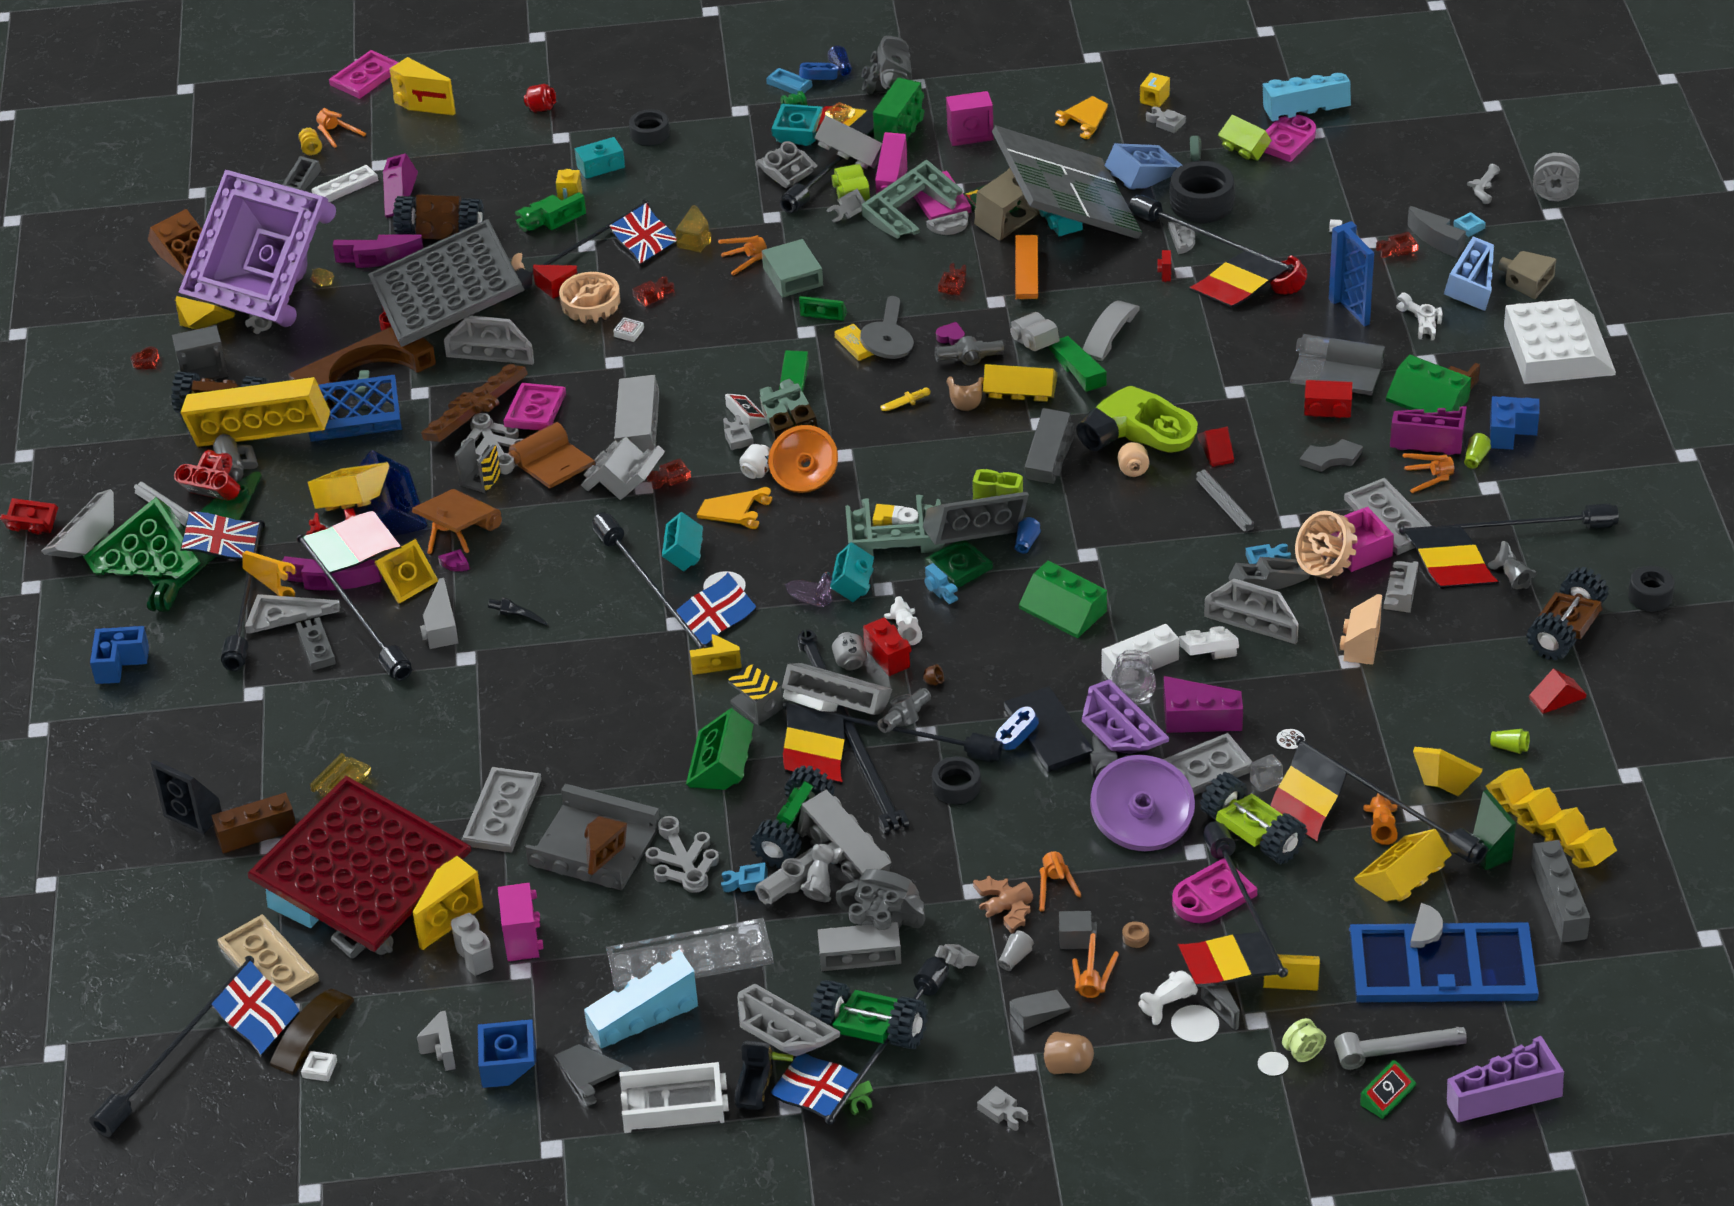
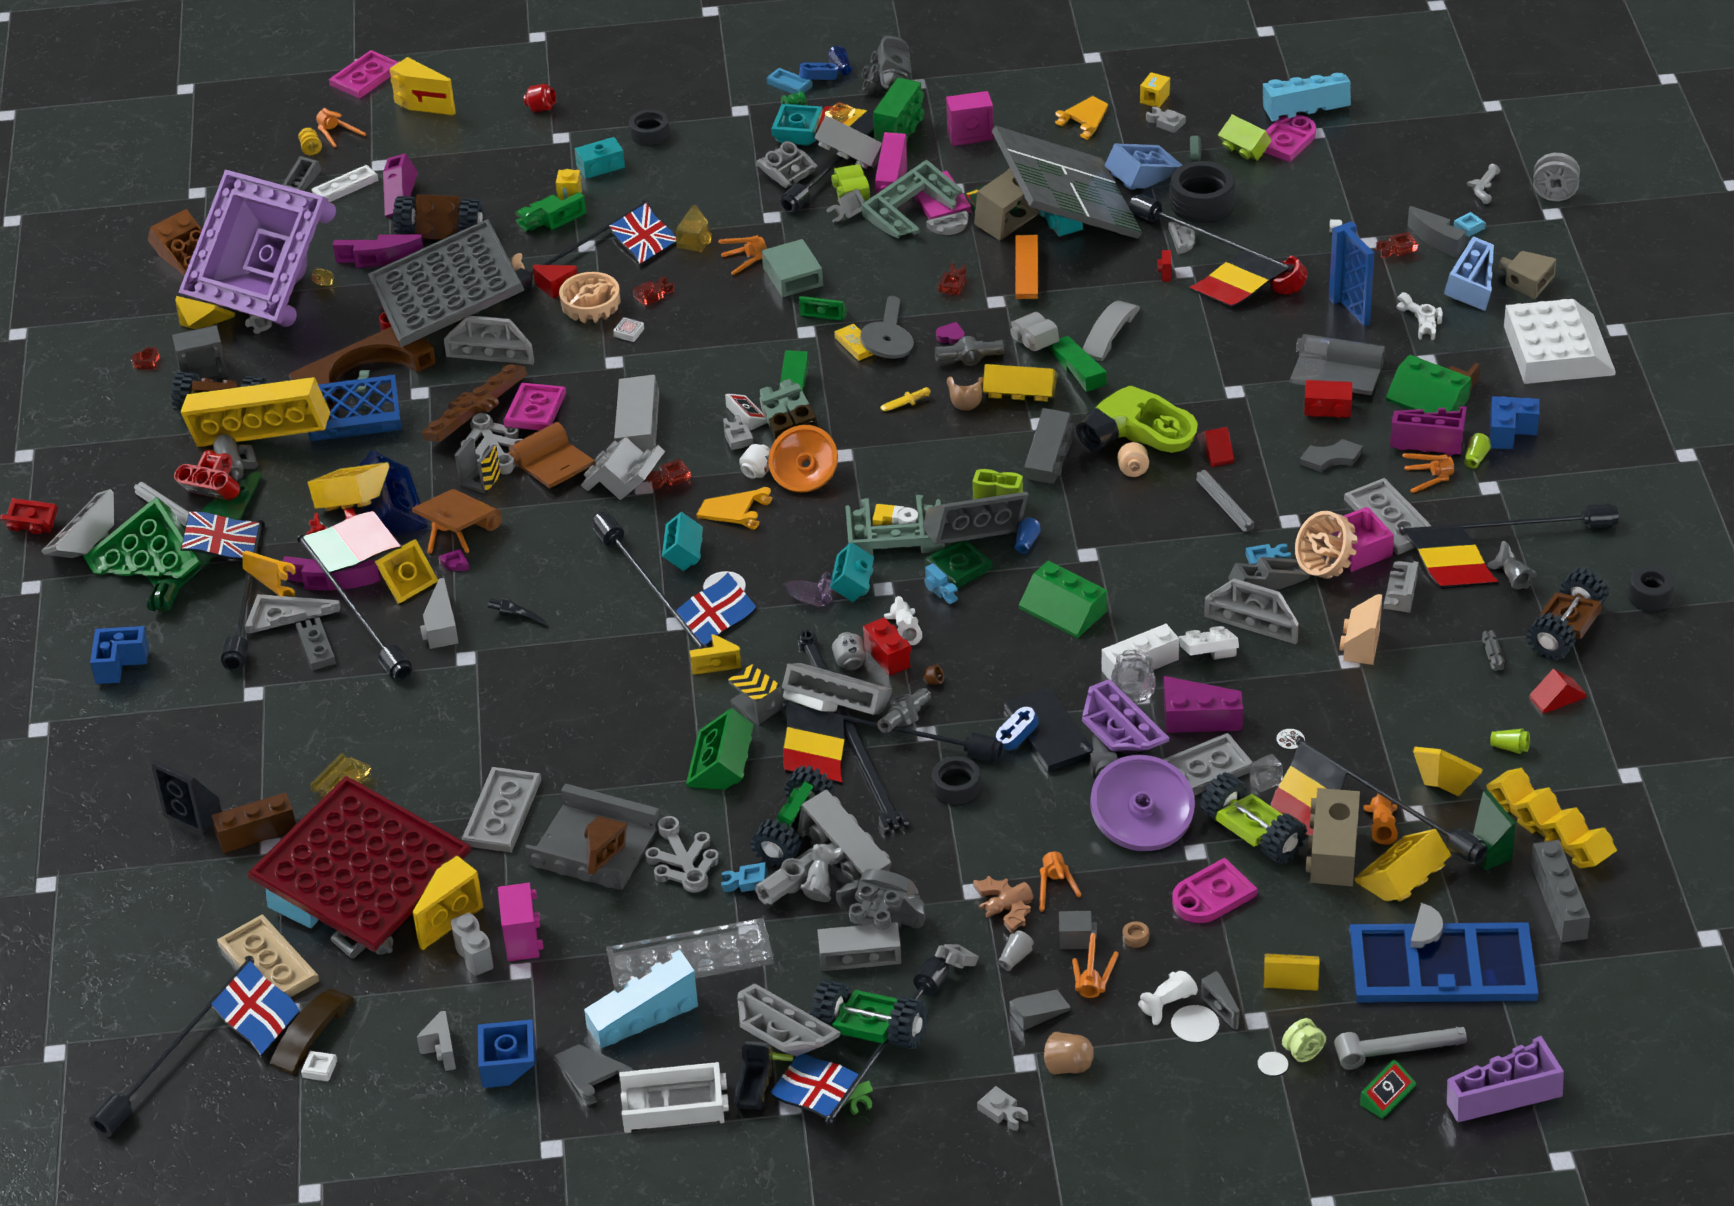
(1235, 955): flag -> none
(1334, 836): none -> dark tan piece
(1493, 650): none -> dark grey axle

